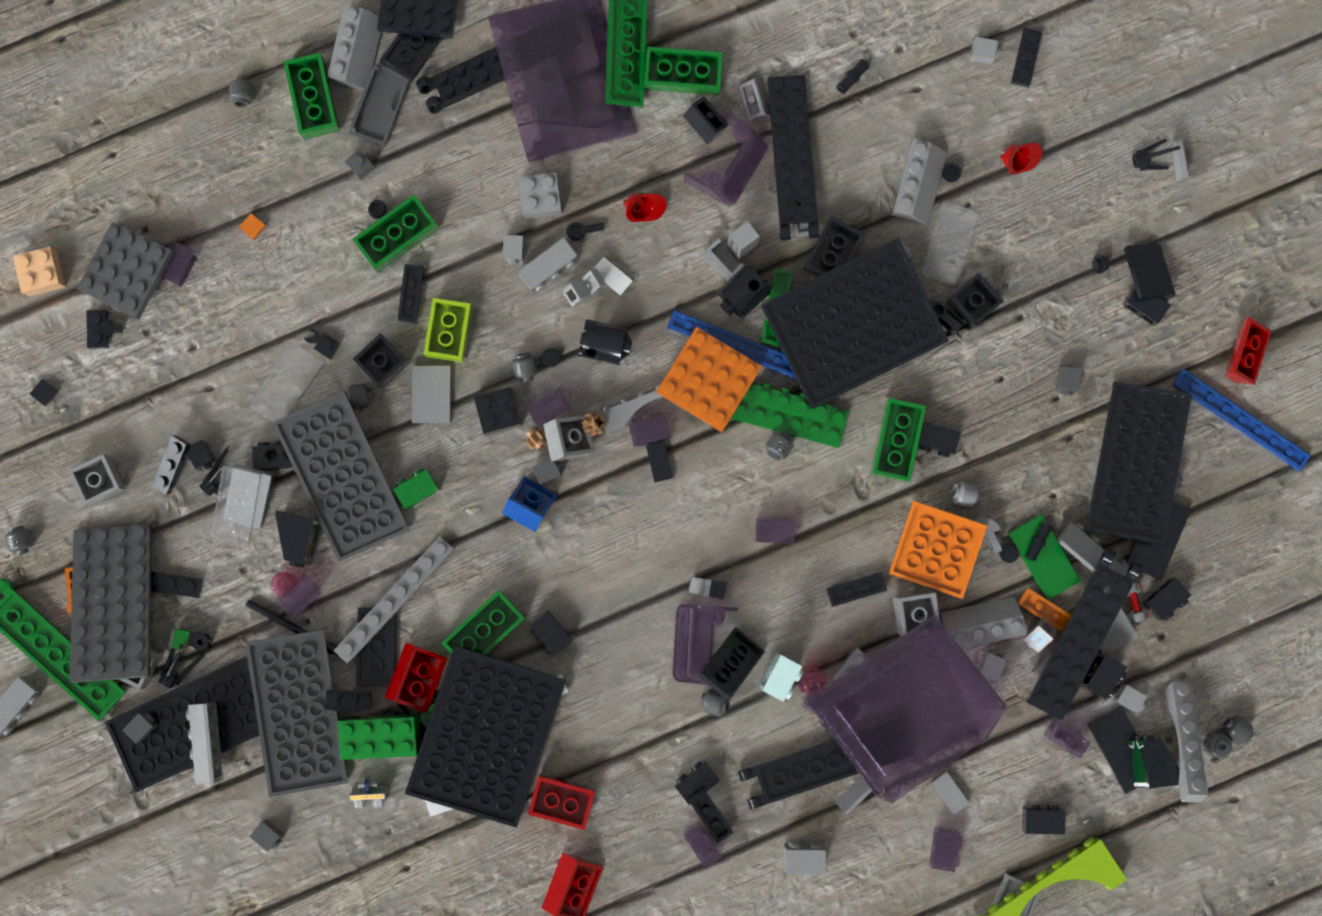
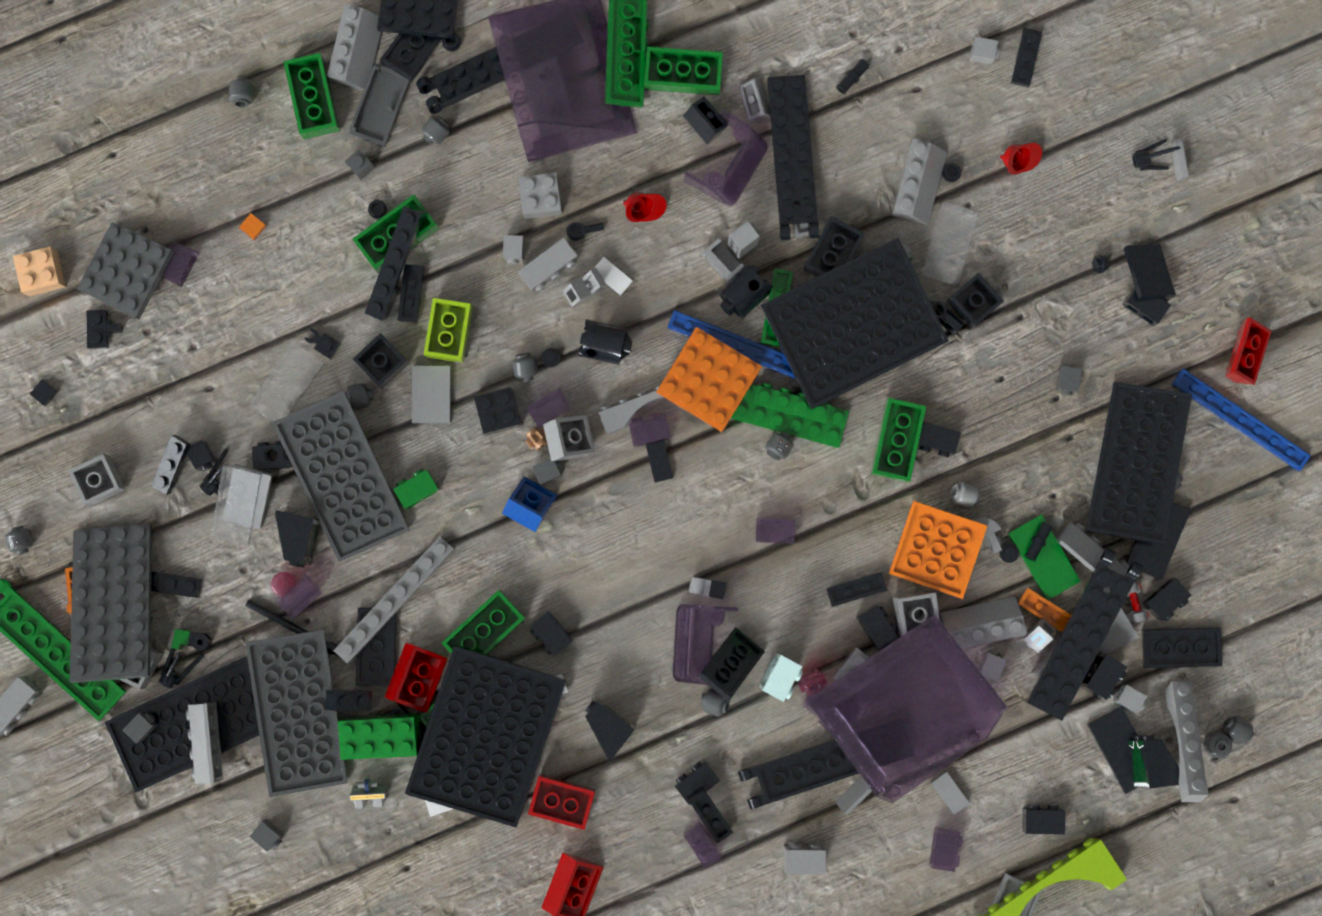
(397, 253): none -> black arch
(435, 130): none -> dark grey head
(452, 44): none -> black plate
(593, 423): medium nougat gear -> none
(608, 727): none -> black slope
(877, 626): none -> black brick
(1067, 738): clear purple brick -> none
(1181, 647): none -> black tile

